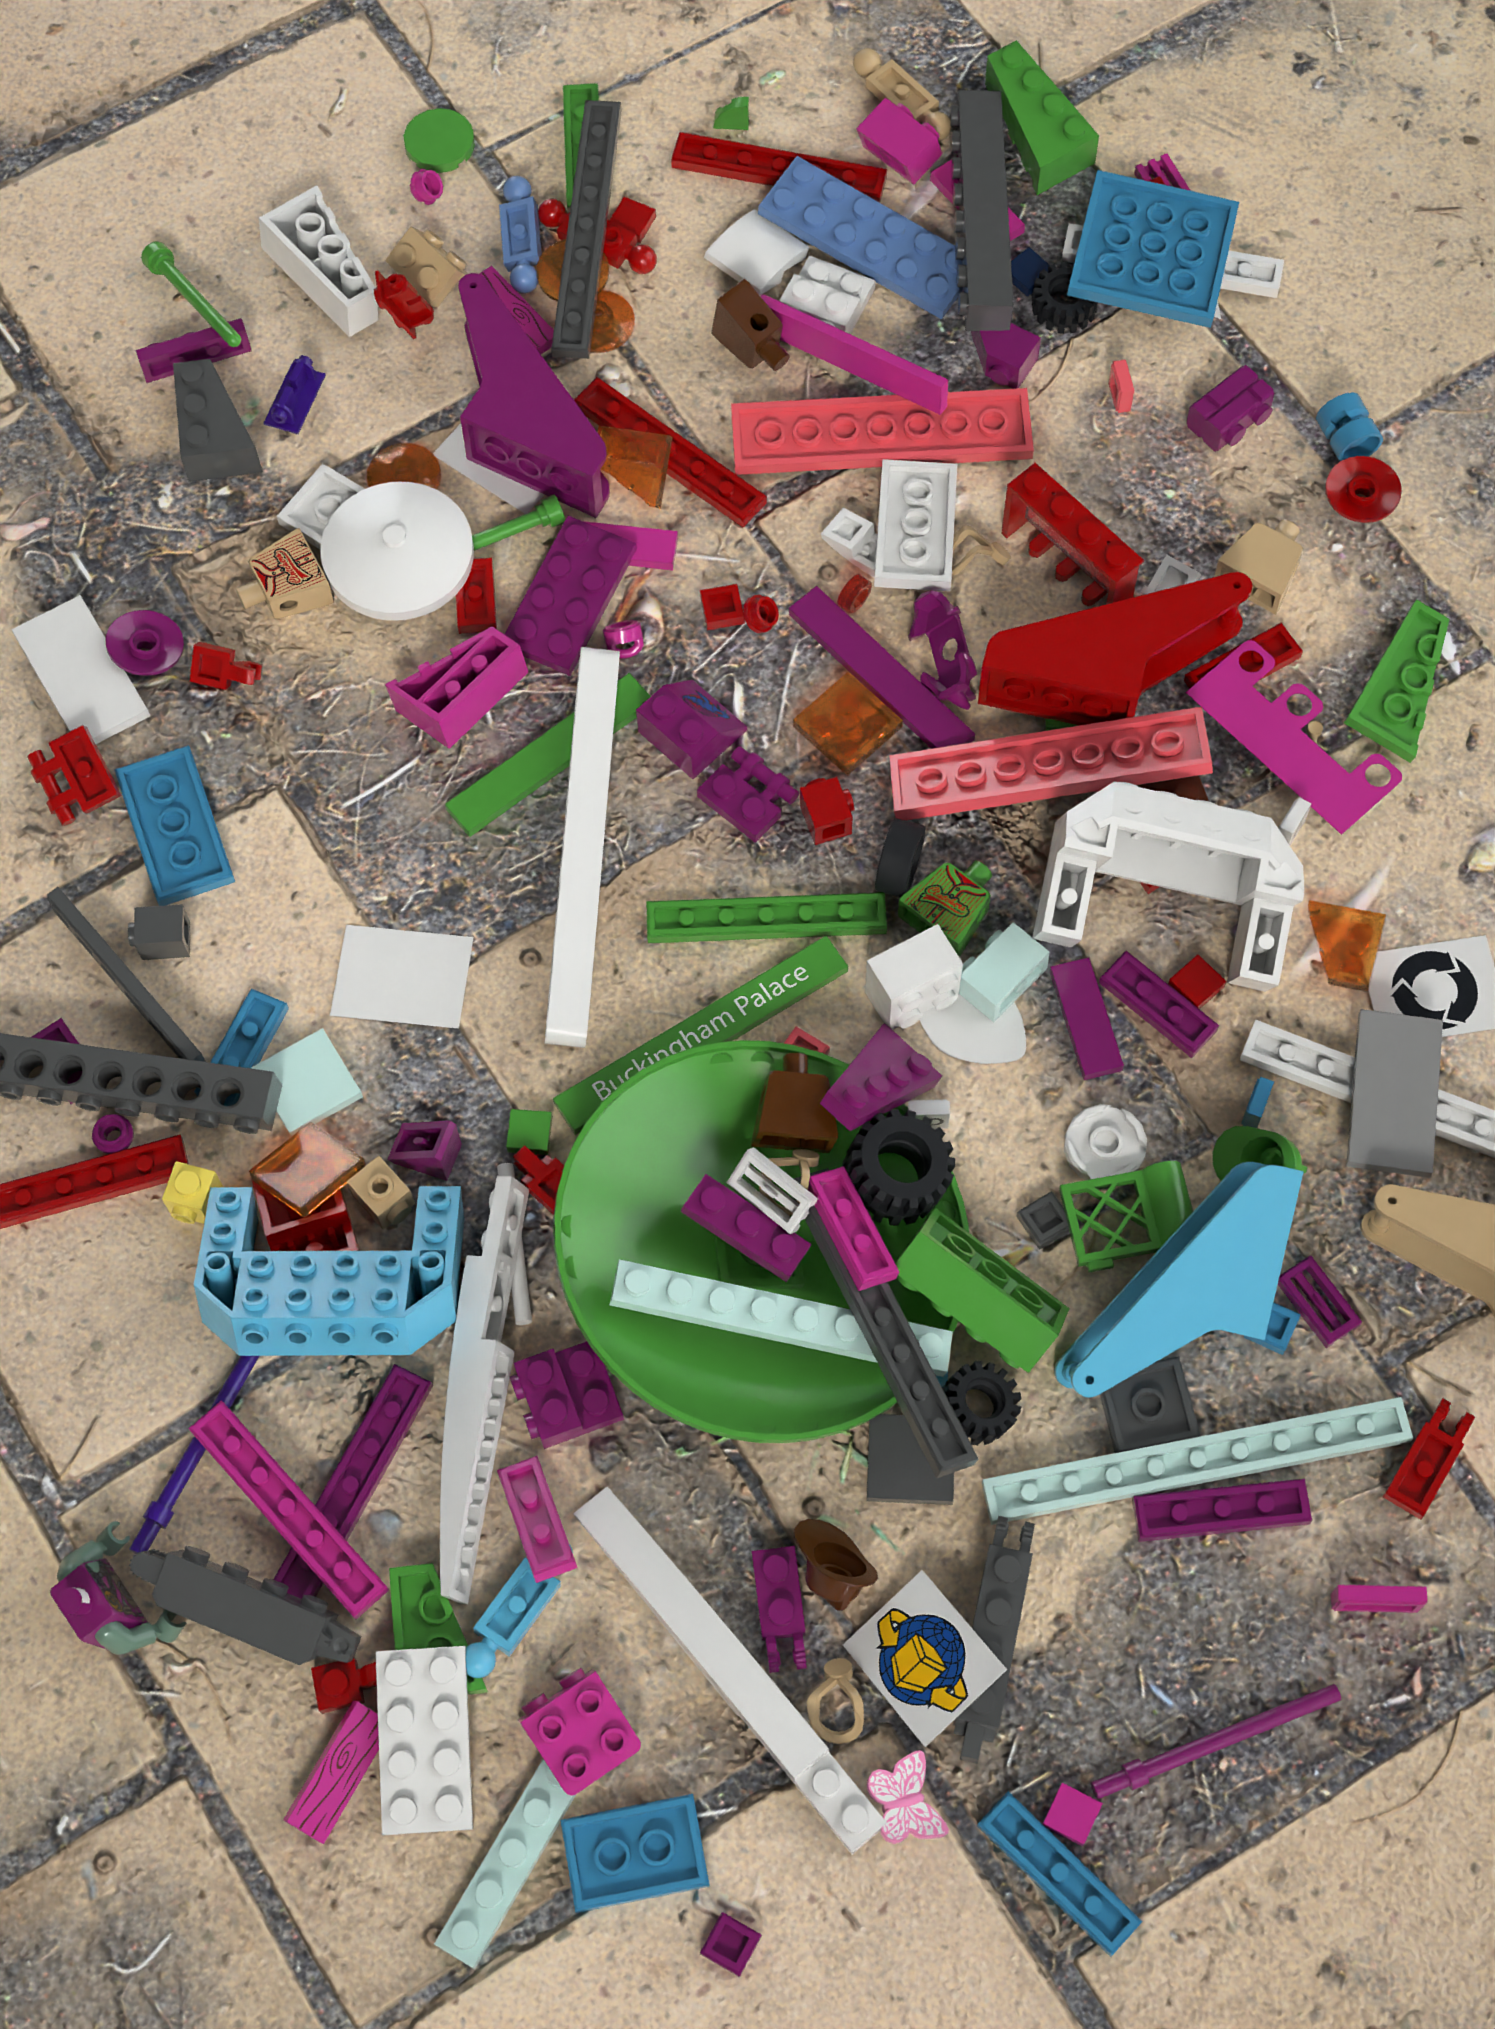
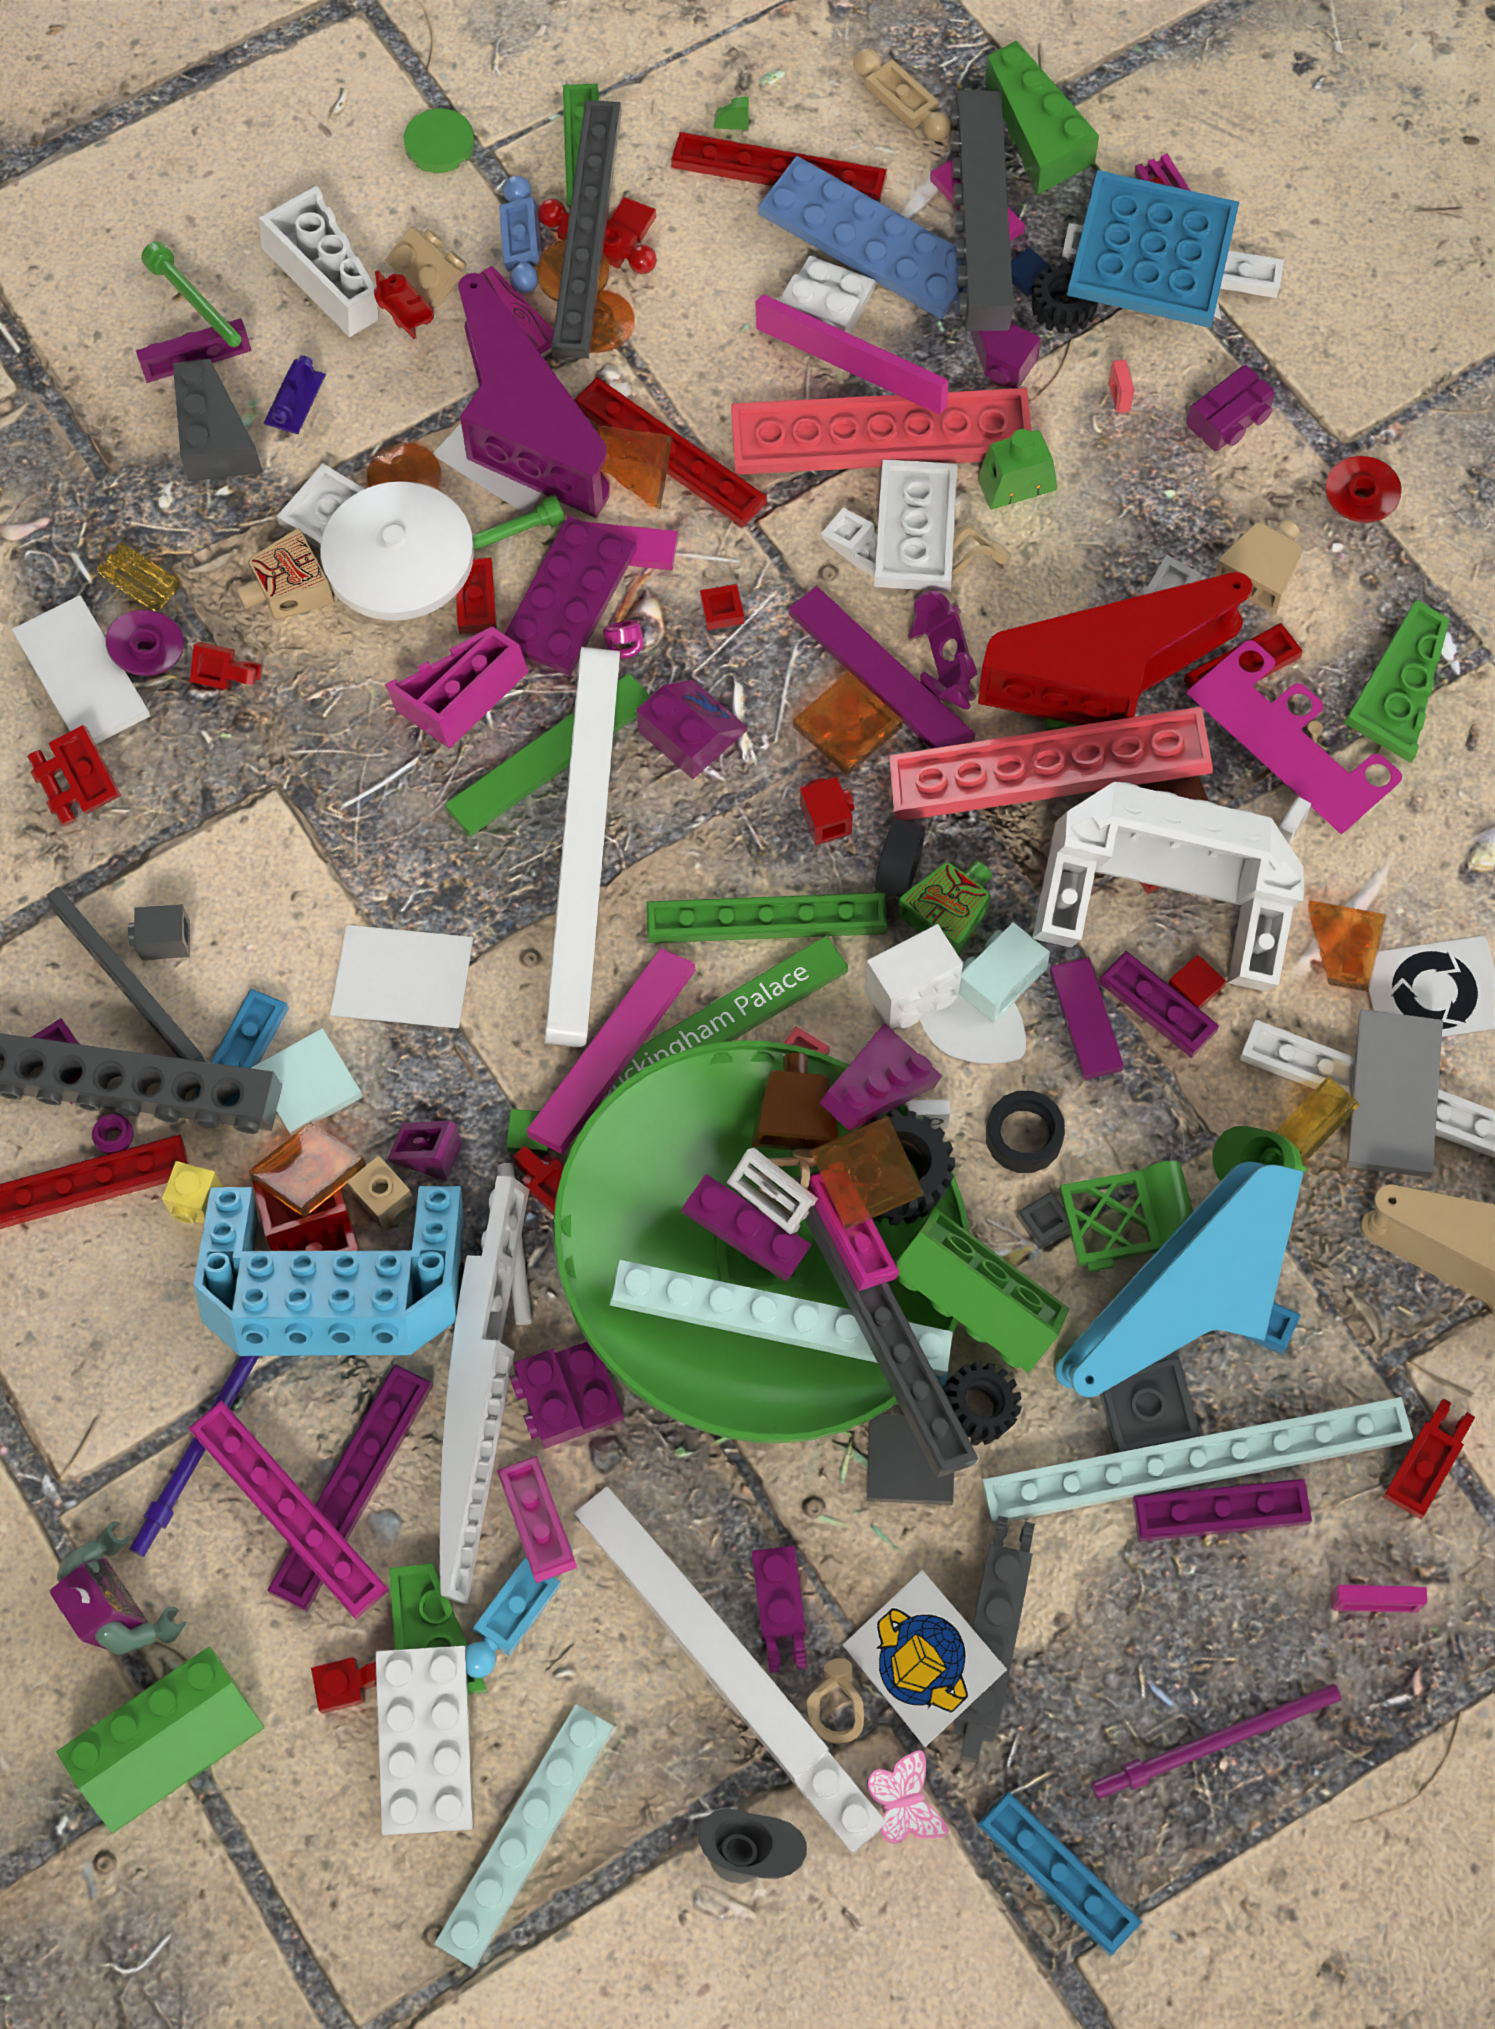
(116, 561): none -> clear yellow tile
(160, 1740): none -> bright green slope
(174, 826): dark azure tile -> none
(244, 1607): dark grey hinge -> none
(336, 1774): dark pink tile -> none
(426, 186): dark pink plate -> none
(579, 1731): dark pink bracket -> none
(611, 1051): none -> dark pink tile
(634, 1853): dark azure tile -> none
(730, 1944): magenta tile -> none
(740, 802): magenta plate -> none
(749, 327): reddish brown torso -> none
(751, 1846): none -> dark grey piece
(756, 251): white slope -> none
(760, 613): red plate -> none
(834, 1563): reddish brown piece -> none
(854, 593): clear red tile -> none
(867, 1172): none -> clear orange plate
(900, 140): dark pink brick -> none
(1017, 469): none -> bright green torso
(1034, 1103): none -> black tyre
(1072, 1814): dark pink tile -> none
(1075, 532): red window -> none
(1104, 1142): white tile -> none
(1257, 1102): dark azure tile -> none
(1306, 1311): magenta tile -> none
(1318, 1117): none -> clear yellow tile
(1348, 427): dark azure wheel -> none

